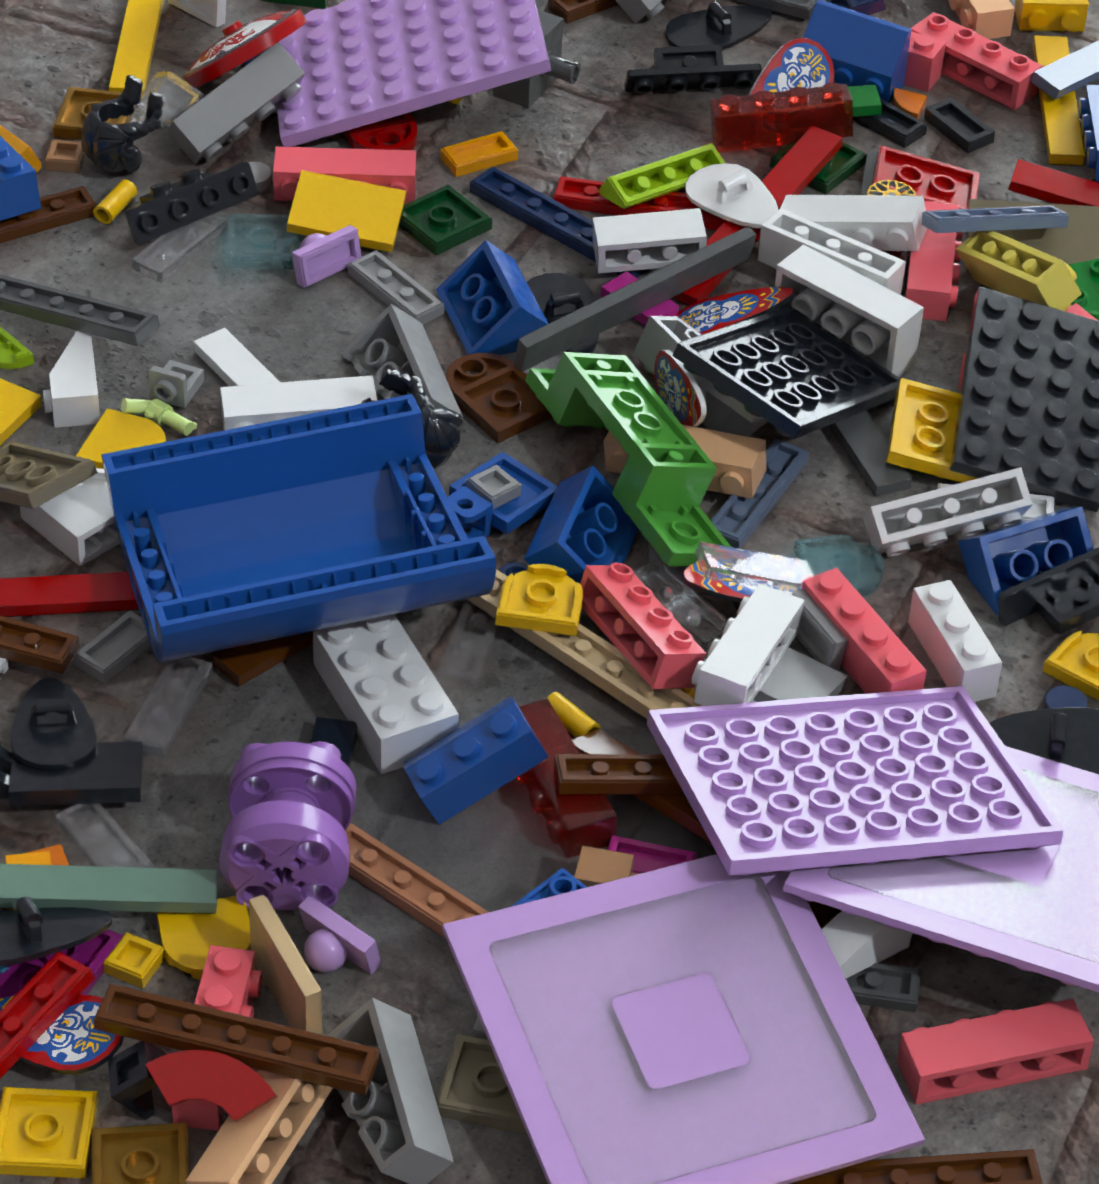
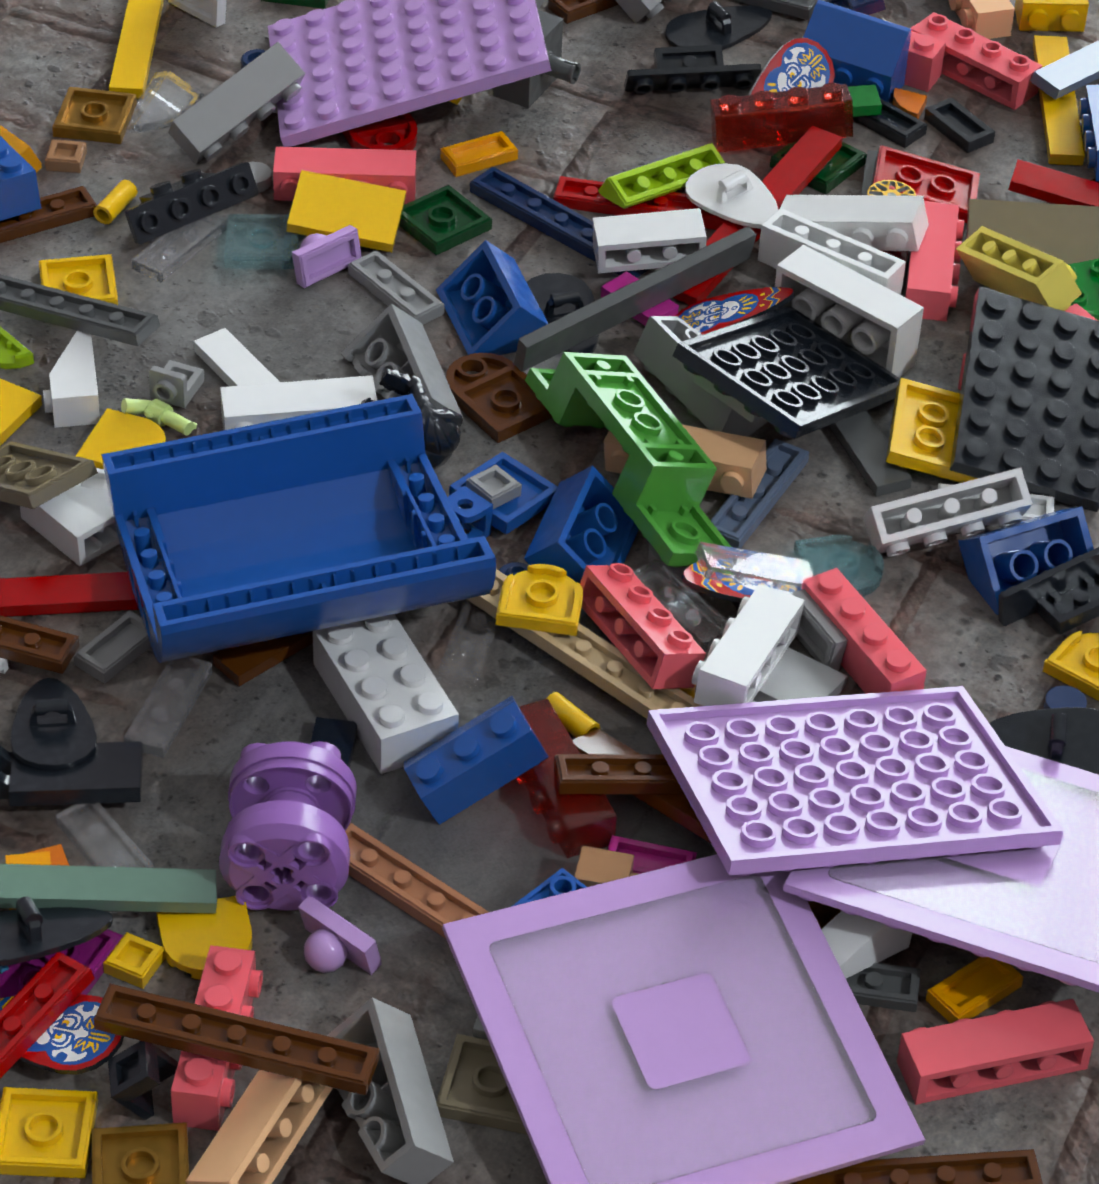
(82, 276): none -> yellow tile
(112, 144): black hair -> none
(210, 1078): red tile -> none
(242, 44): dish -> none
(284, 968): tan tile -> none
(679, 390): shield -> none
(954, 640): white brick -> none
(974, 988): none -> light orange tile
(994, 219): sand blue tile -> none

